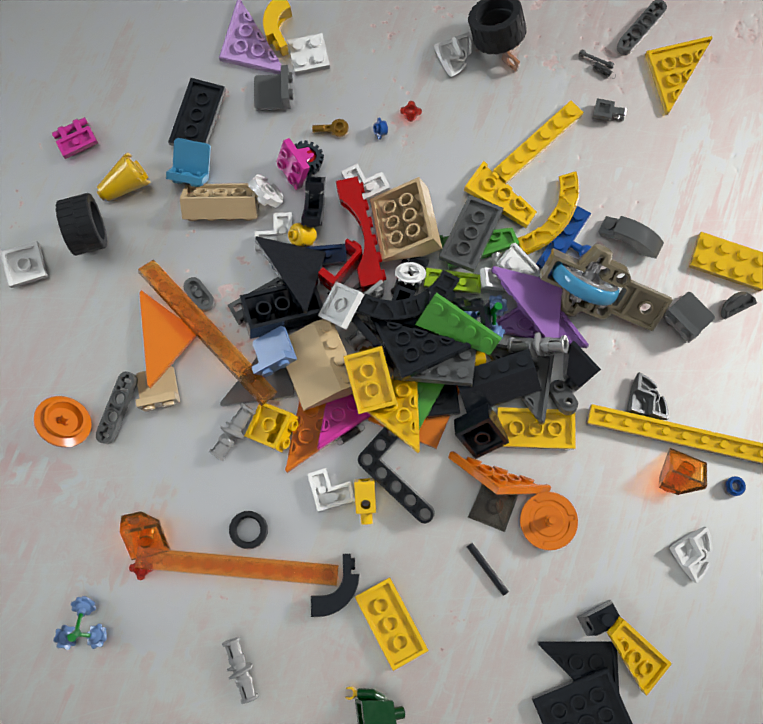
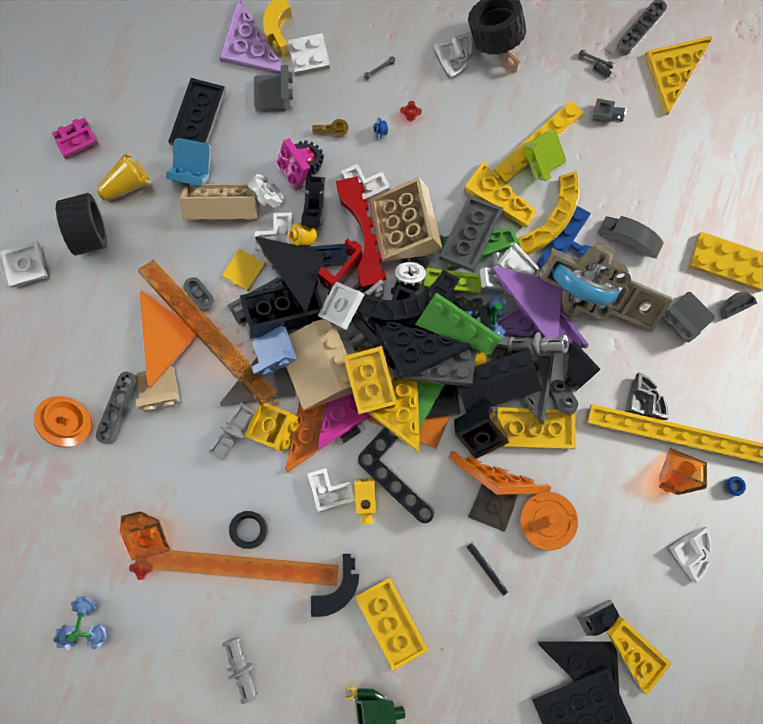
(243, 269): none -> yellow piece
(391, 60): none -> dark grey hinge
(544, 154): none -> lime bracket

